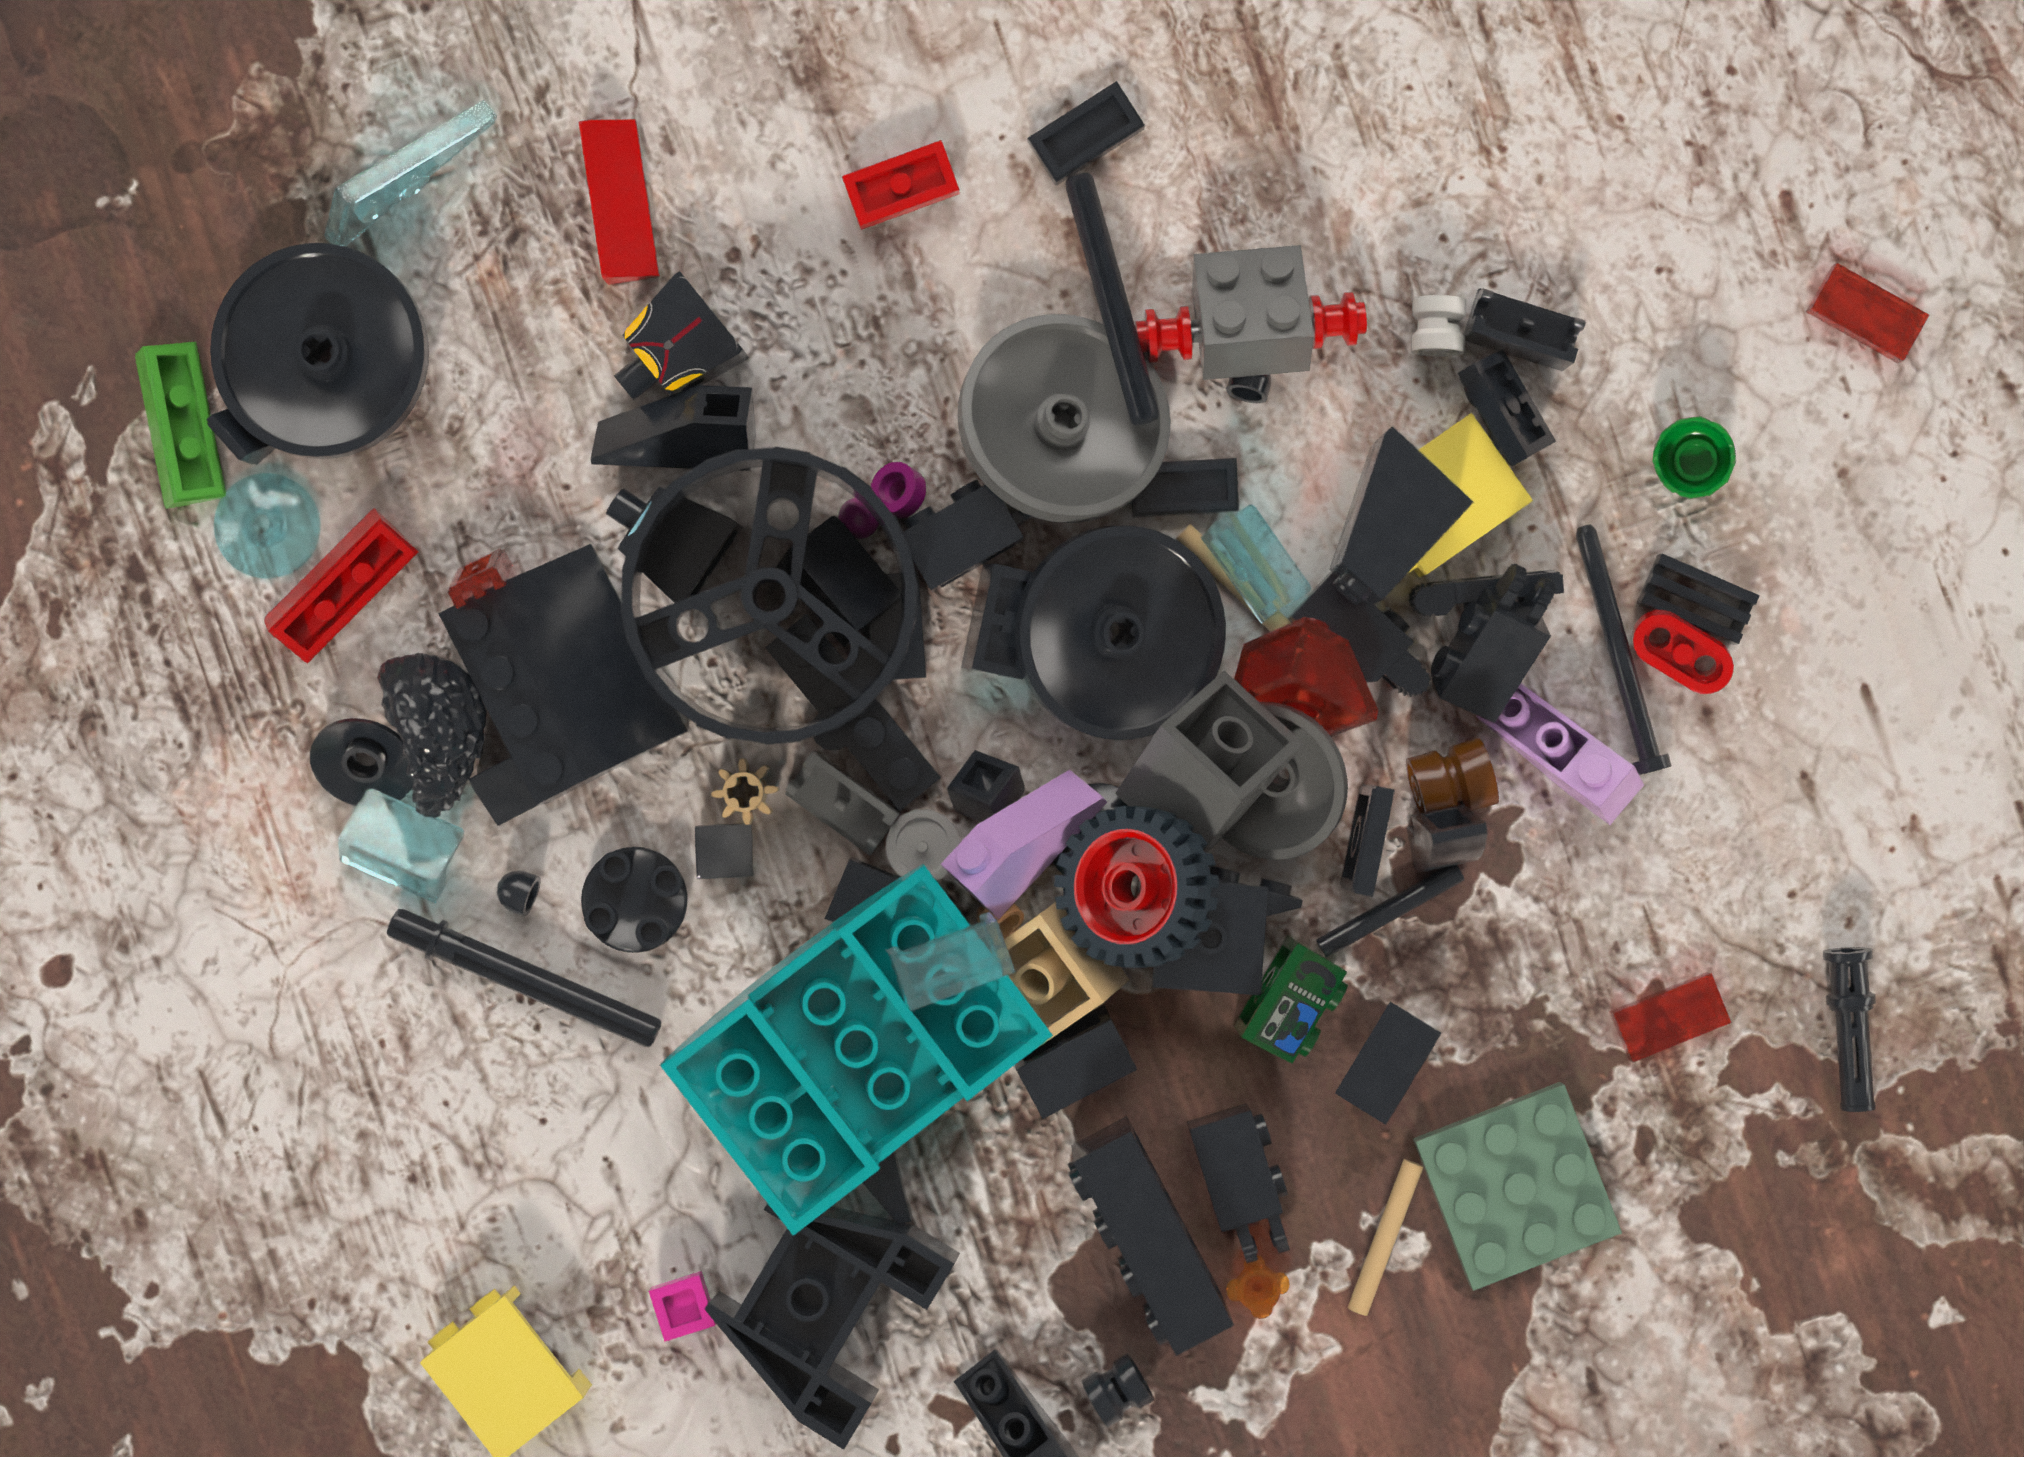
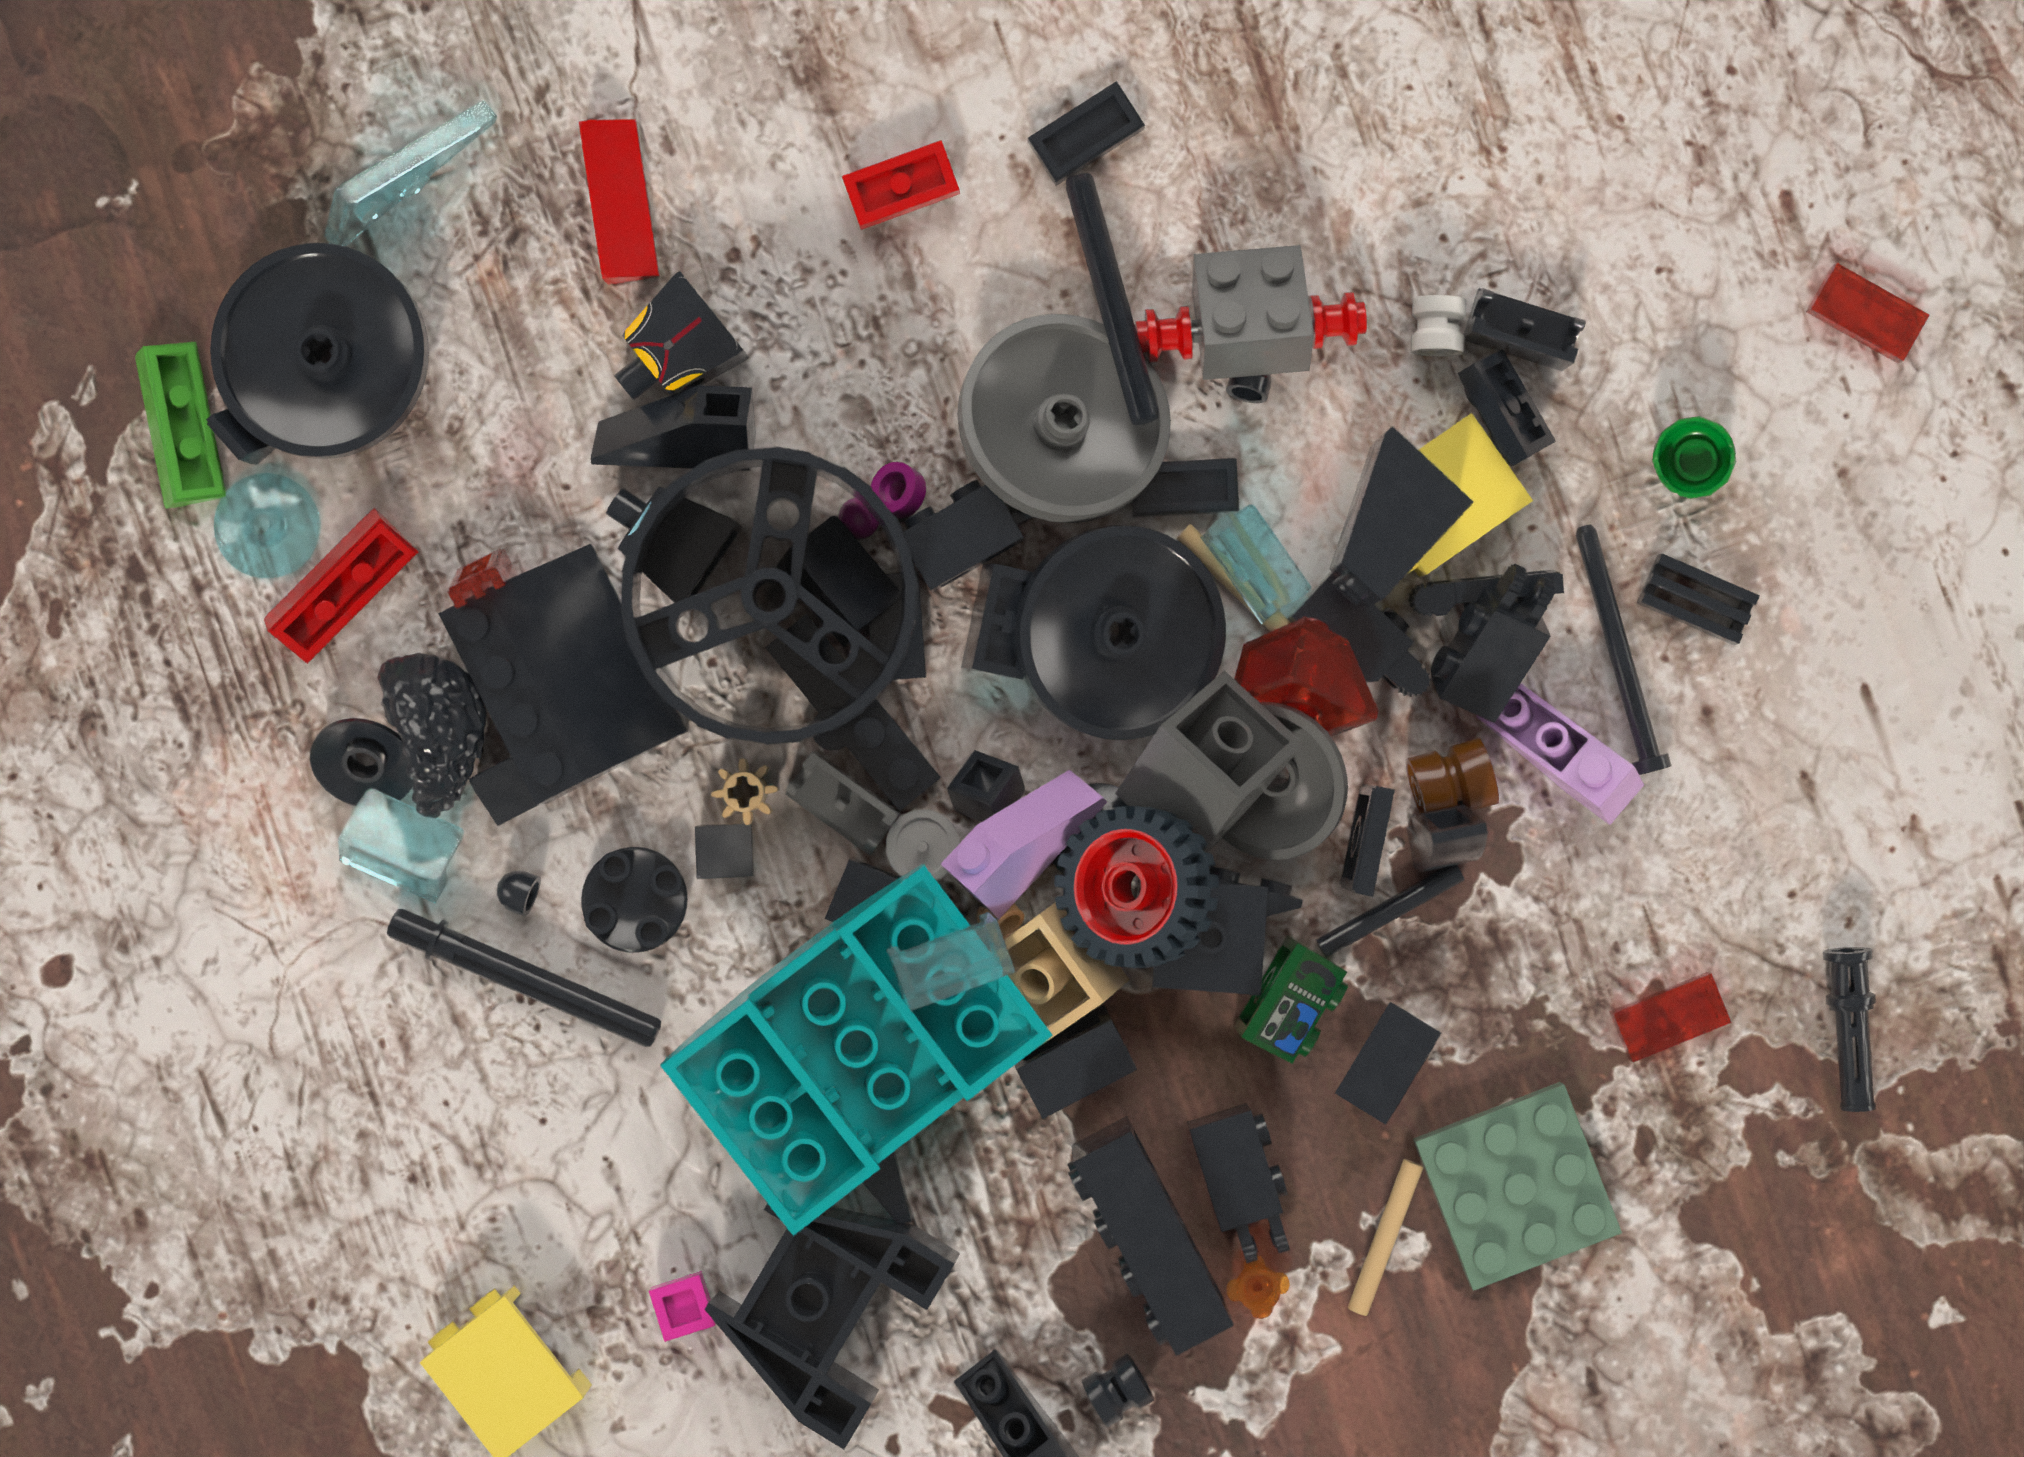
(1681, 650): red plate -> none

